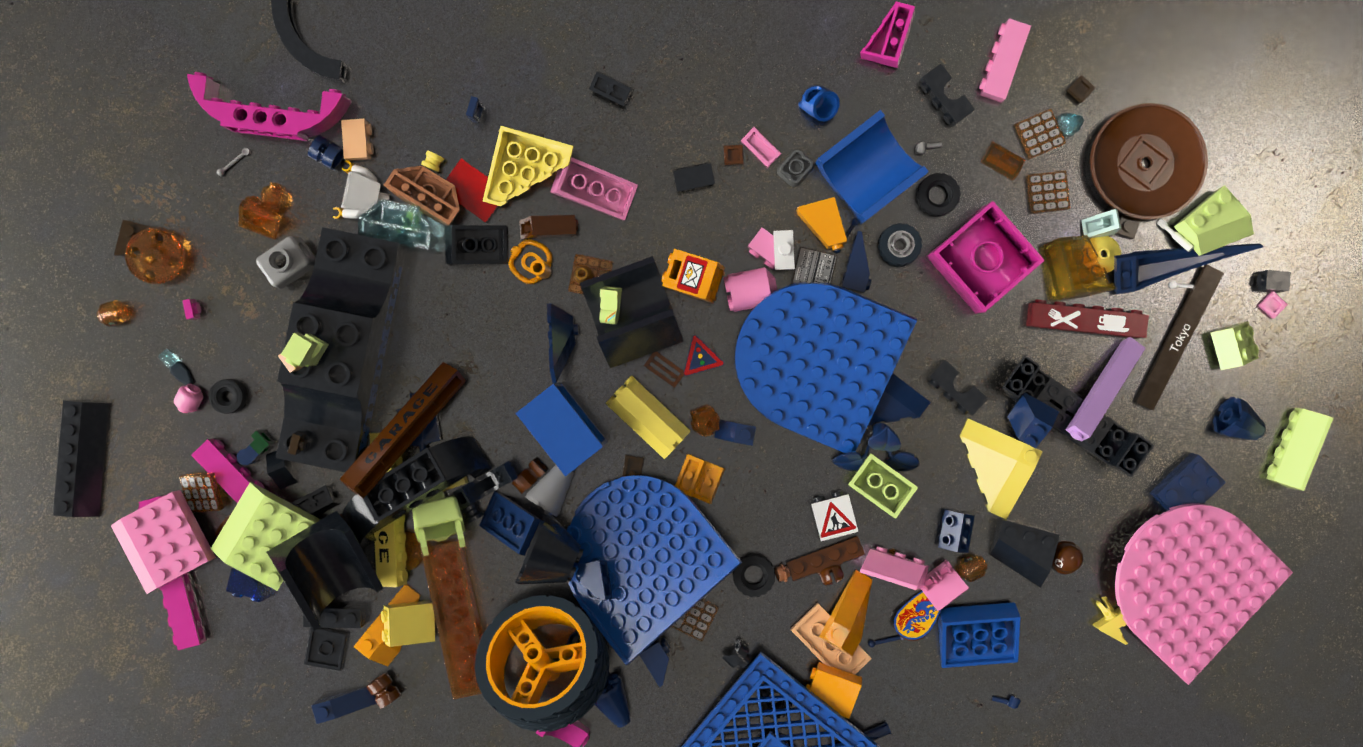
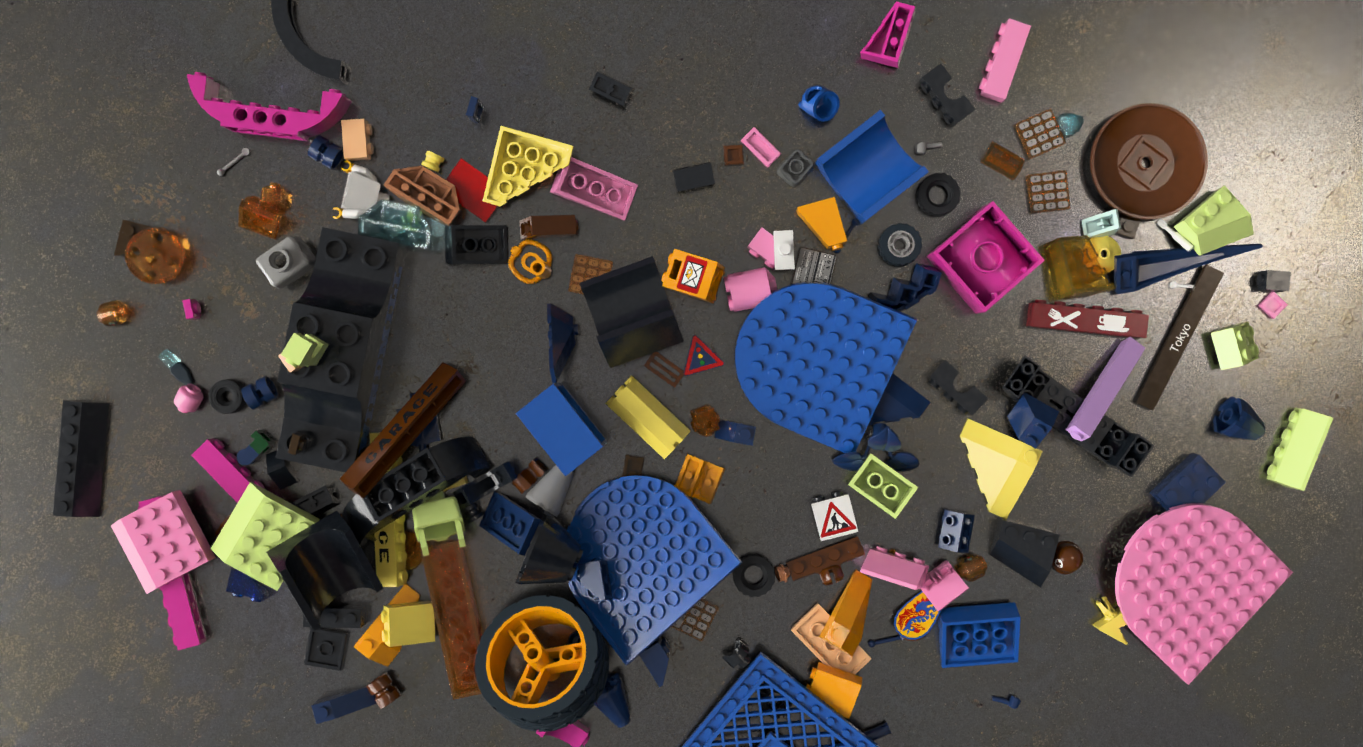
(201, 492): tile -> none
(258, 393): none -> dark blue wheel
(589, 274): pearl gold cone -> none
(610, 304): yellowish green leg -> none
(857, 270): dark blue slope -> none
(907, 293): none -> dark blue brick
(1081, 89): dark brown plate -> none

